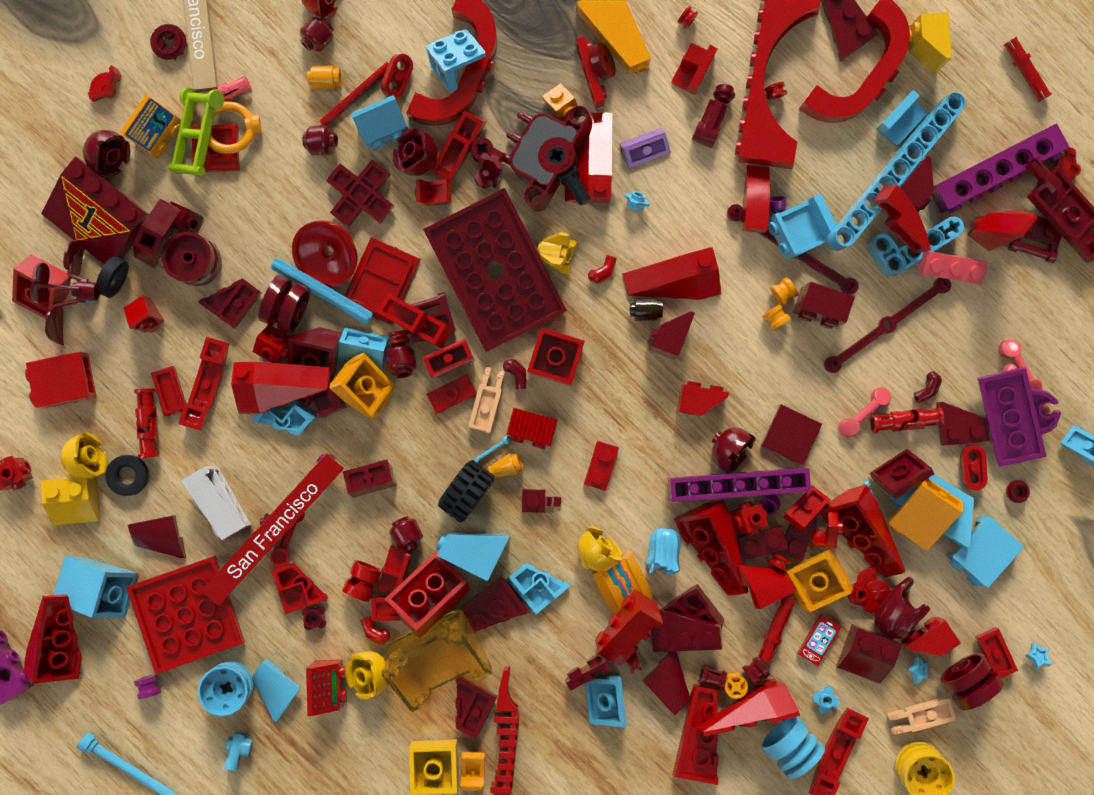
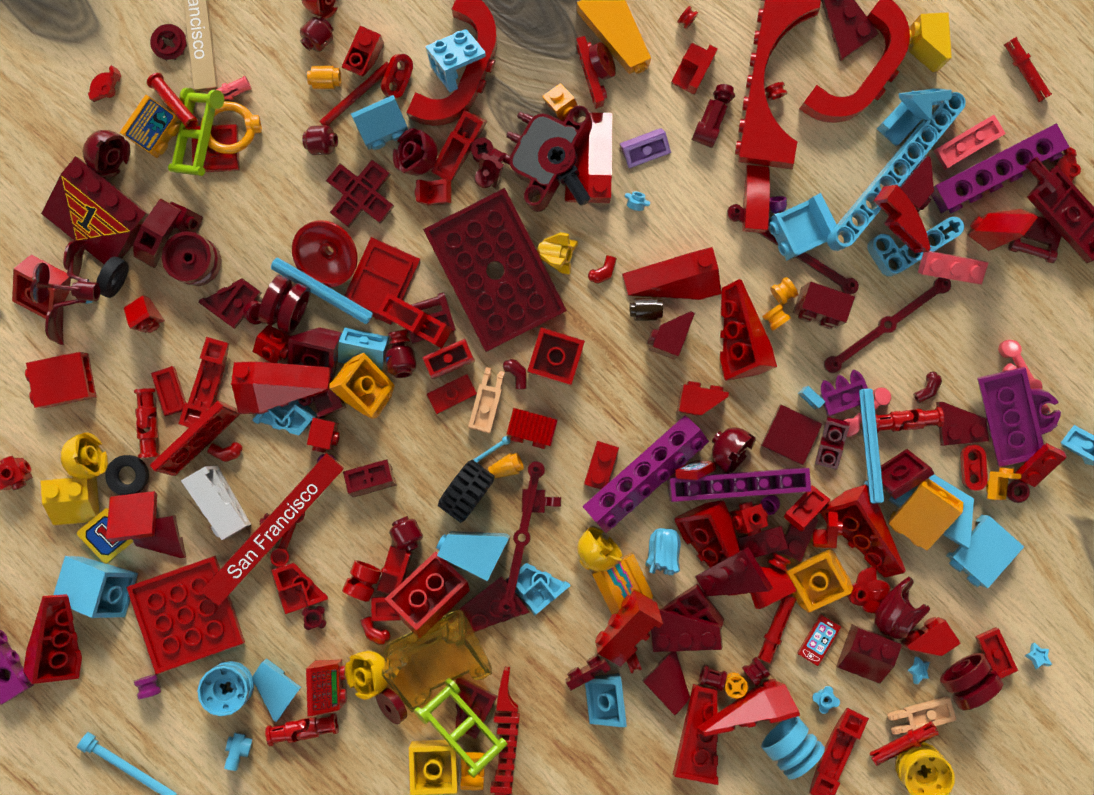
(94, 536): none -> sticker
(131, 516): none -> red tile
(157, 82): none -> red pin
(195, 439): none -> red tile
(225, 454): none -> red arm
(251, 312): none -> dark red tile
(298, 730): none -> red piece
(323, 435): none -> red brick
(363, 51): none -> red slope
(391, 706): none -> dark red piece
(425, 716): none -> lime piece
(536, 471): none -> dark red piece
(645, 473): none -> magenta brick
(695, 470): none -> red tile
(734, 576): none -> dark red wing
(745, 342): none -> red wedge
(811, 397): none -> medium azure tile
(832, 443): none -> dark red slope
(845, 394): none -> magenta plate
(871, 446): none -> medium azure axle
(911, 739): none -> red pin
(921, 101): none -> medium azure slope
(969, 142): none -> coral plate
(998, 483): none -> light orange bracket
(1041, 464): none -> red plate

